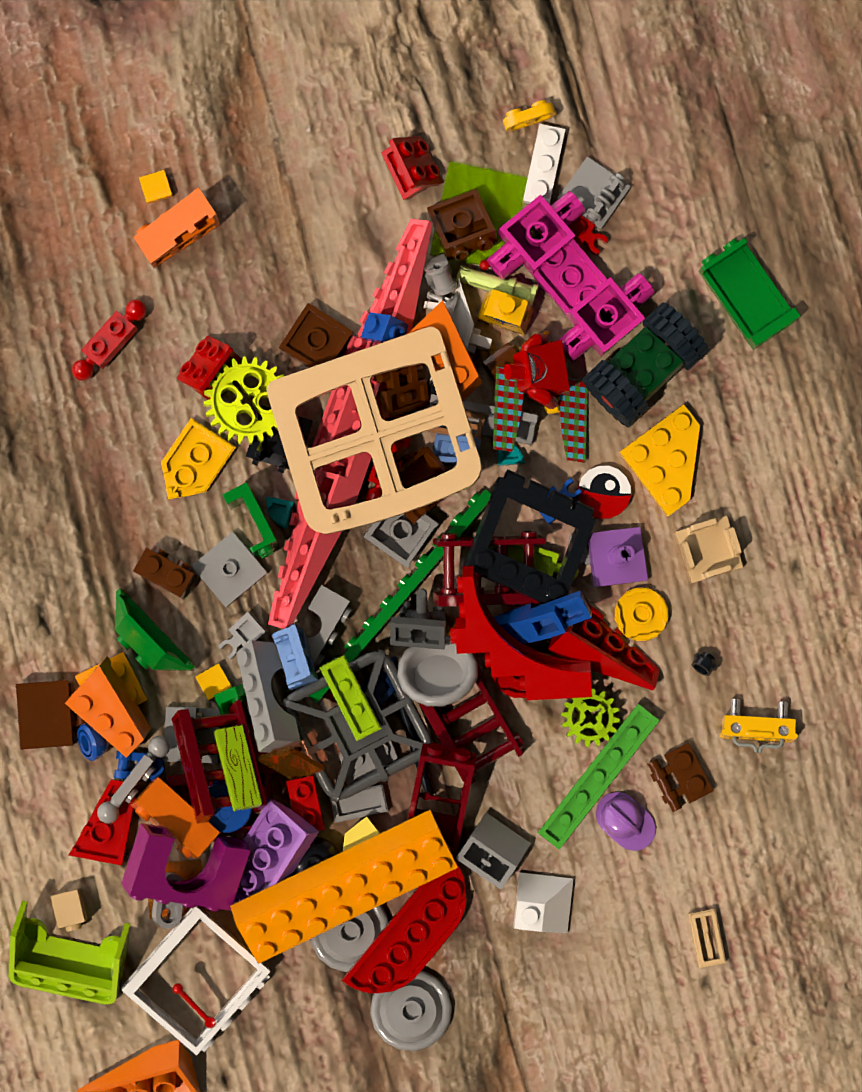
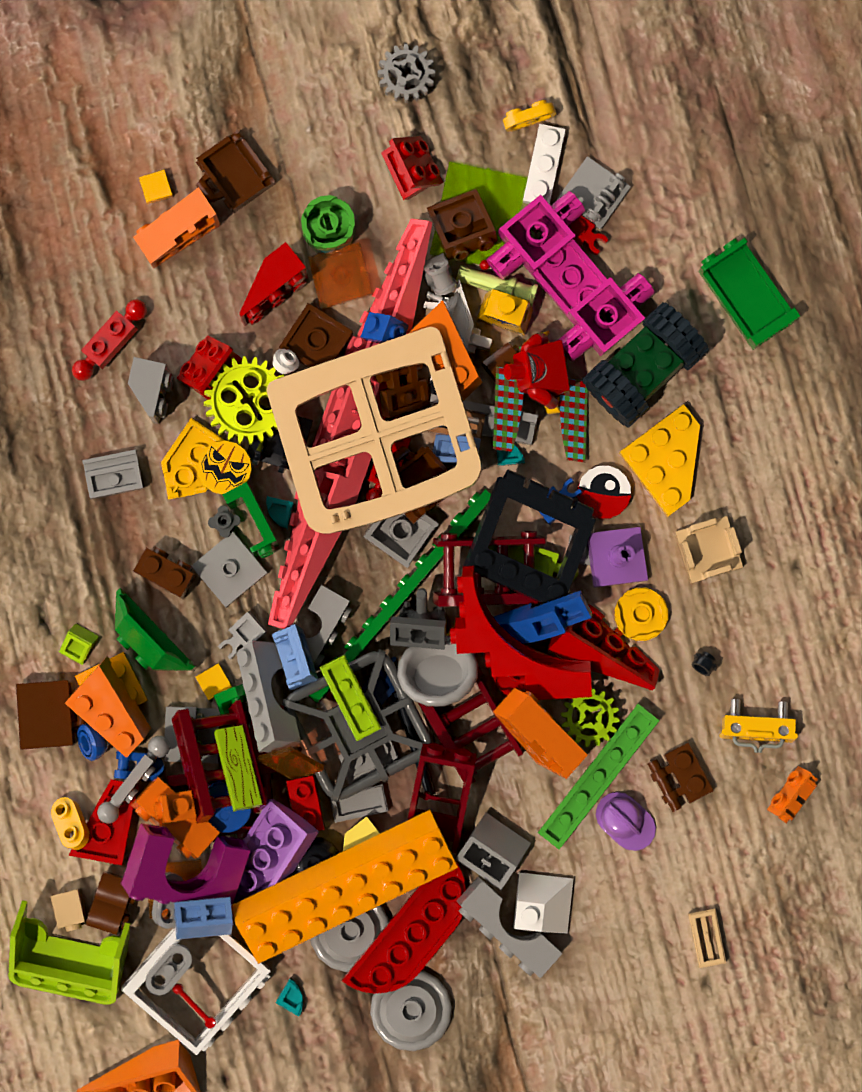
(70, 820): none -> yellow plate
(78, 643): none -> lime slope
(110, 905): none -> reddish brown brick
(113, 474): none -> light grey plate
(149, 384): none -> light grey slope
(169, 969): none -> light grey plate
(175, 807): none -> orange bracket
(203, 918): none -> medium blue hinge
(224, 467): none -> tile
(224, 529): none -> dark grey plate
(234, 172): none -> reddish brown piece
(277, 276): none -> red slope
(285, 361): none -> white plate
(291, 998): none -> teal tile
(328, 224): none -> bright green brick
(340, 276): none -> clear orange plate
(397, 68): none -> light grey gear
(533, 950): none -> light grey arch
(539, 733): none -> orange wedge
(798, 783): none -> orange hinge

